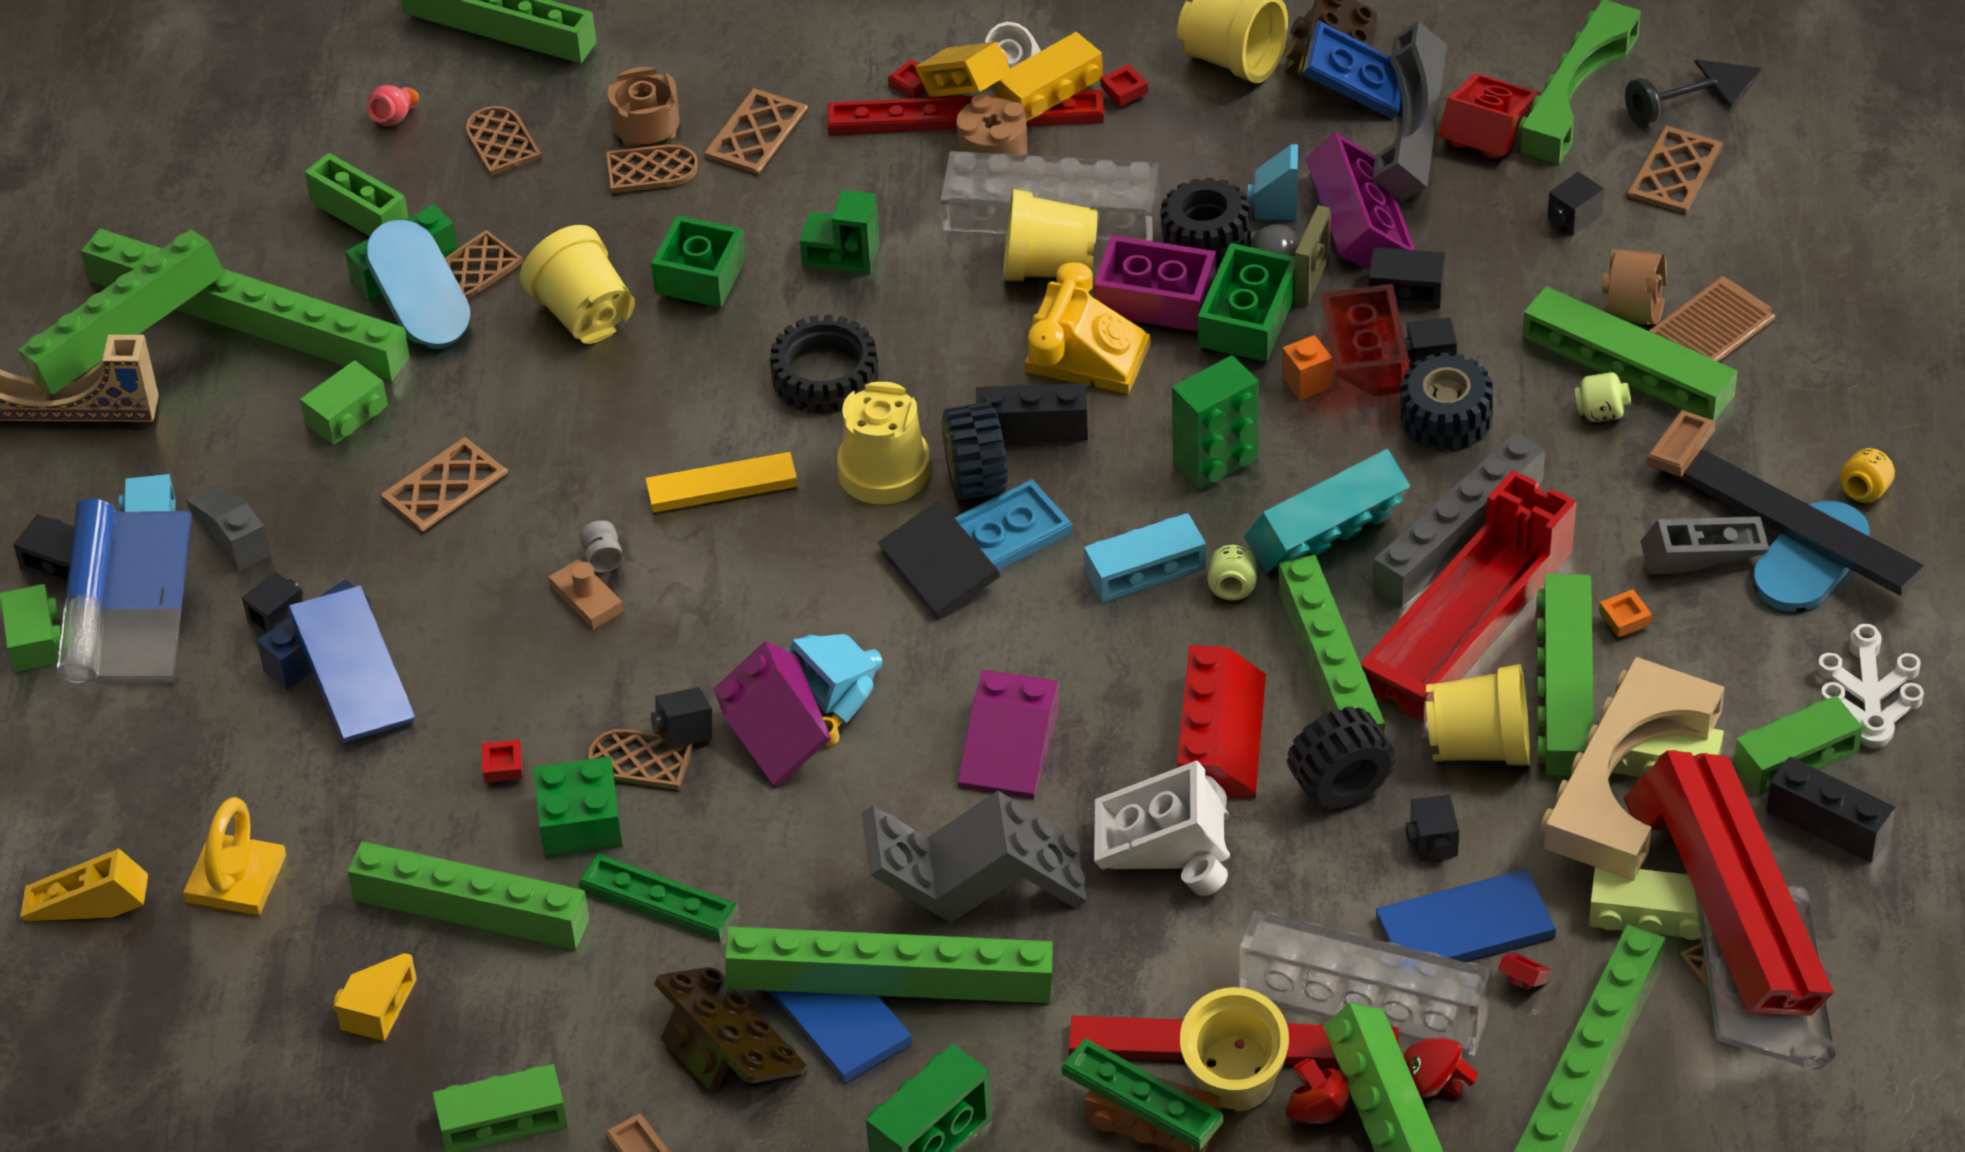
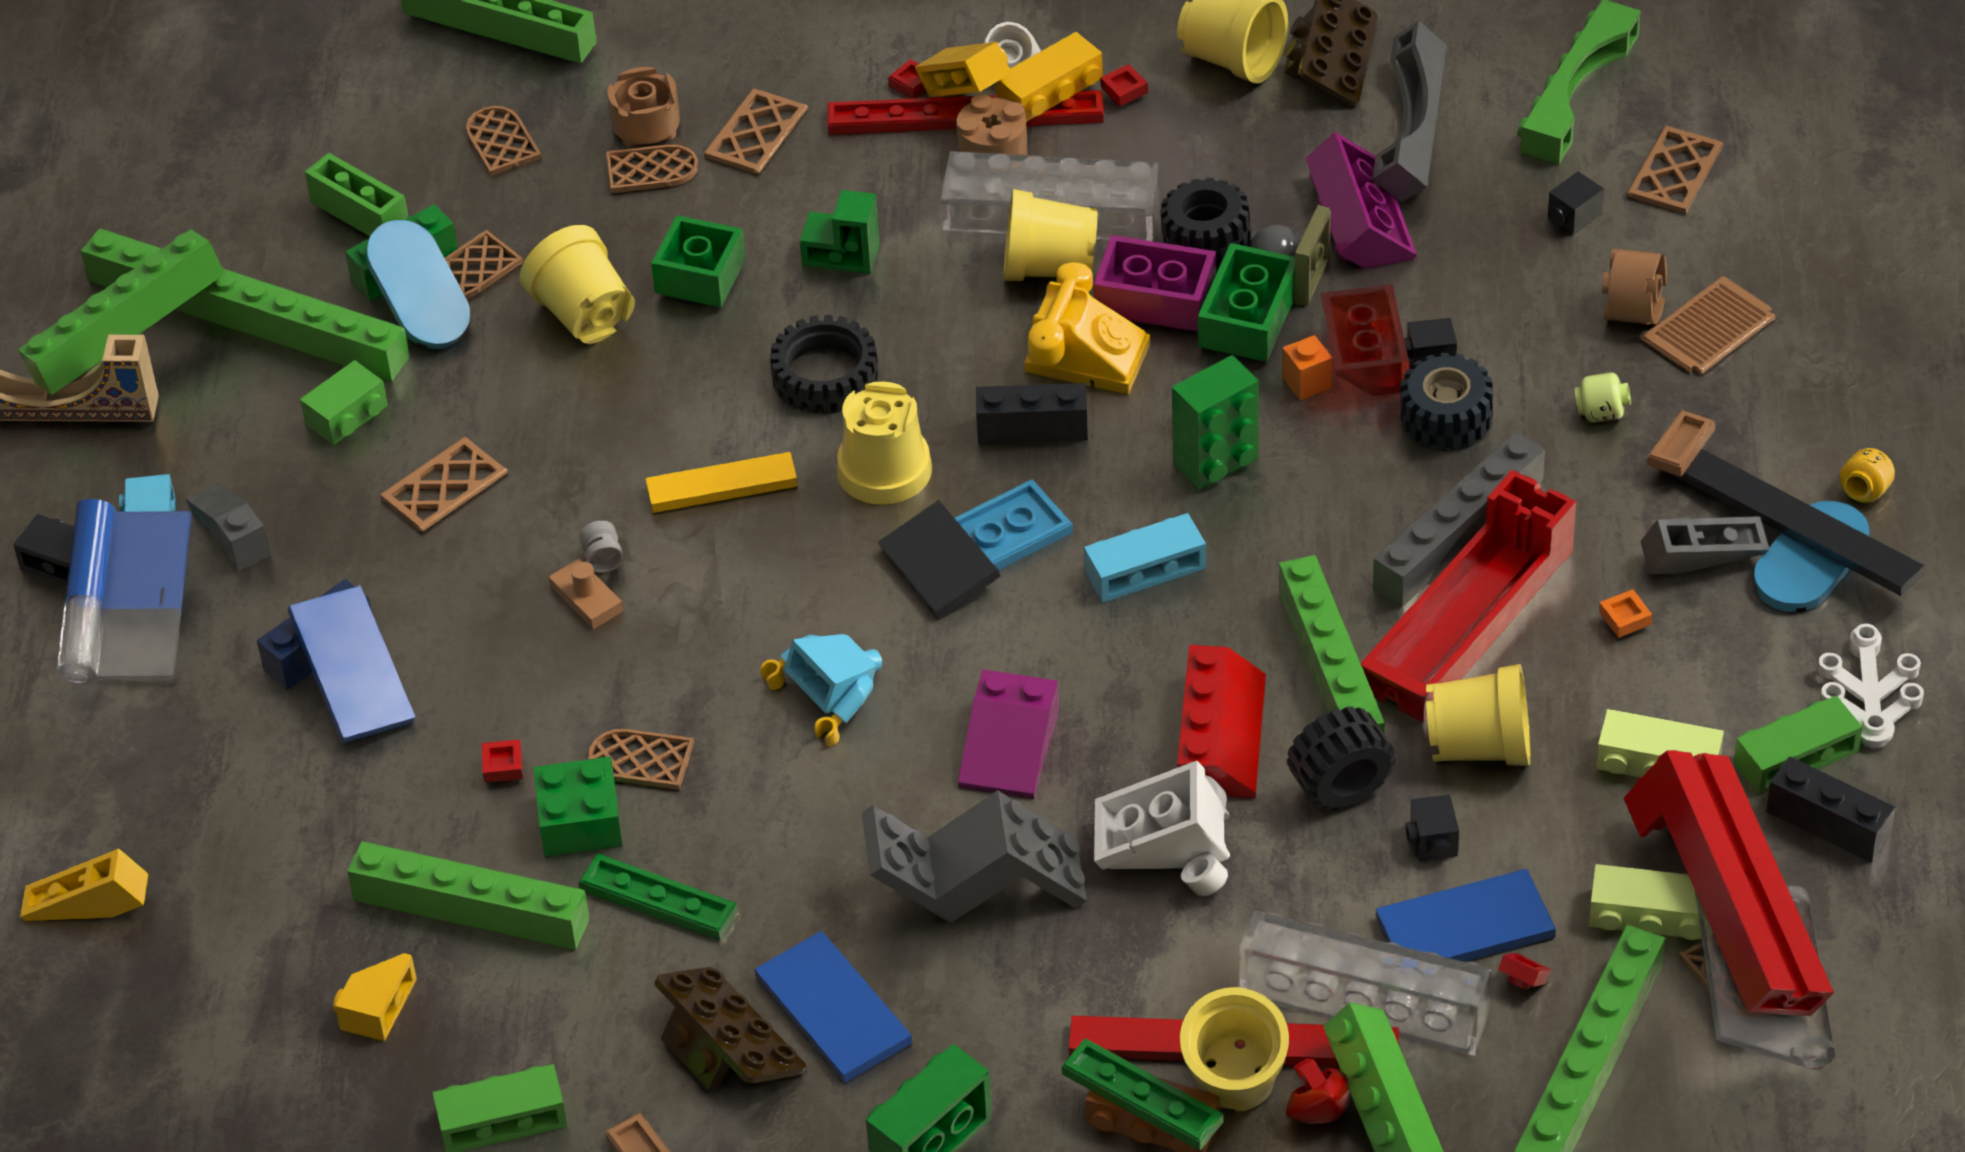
(30, 627): bright green brick -> none
(234, 869): yellow tile -> none
(269, 602): black brick -> none
(390, 104): coral animal -> none
(682, 717): black brick -> none
(773, 711): magenta slope -> none
(888, 964): bright green brick -> none
(974, 450): black wheel -> none
(1232, 572): yellowish green head -> none
(1276, 187): medium azure slope -> none
(1328, 512): teal brick -> none
(1352, 69): blue tile -> none
(1414, 275): black brick -> none
(1438, 1064): red piece -> none
(1486, 114): red slope -> none
(1567, 670): bright green brick -> none
(1630, 352): bright green brick -> none
(1647, 705): tan arch -> none
(1728, 79): black piece -> none

